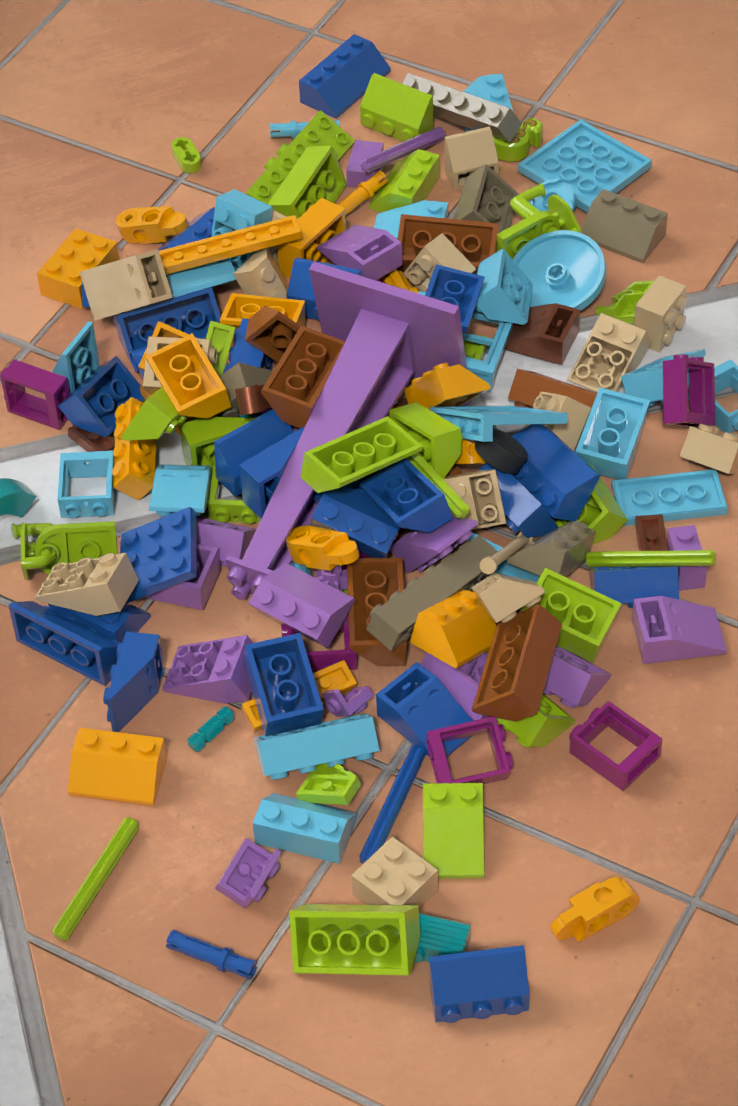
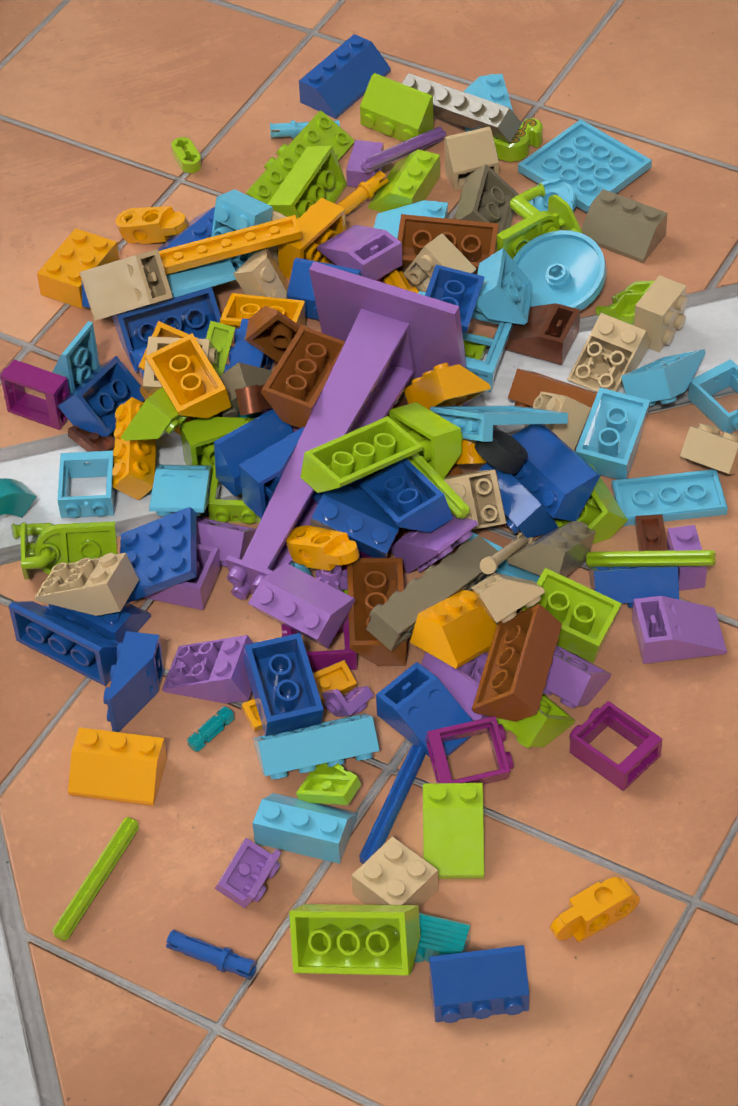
(700, 391): magenta window -> none

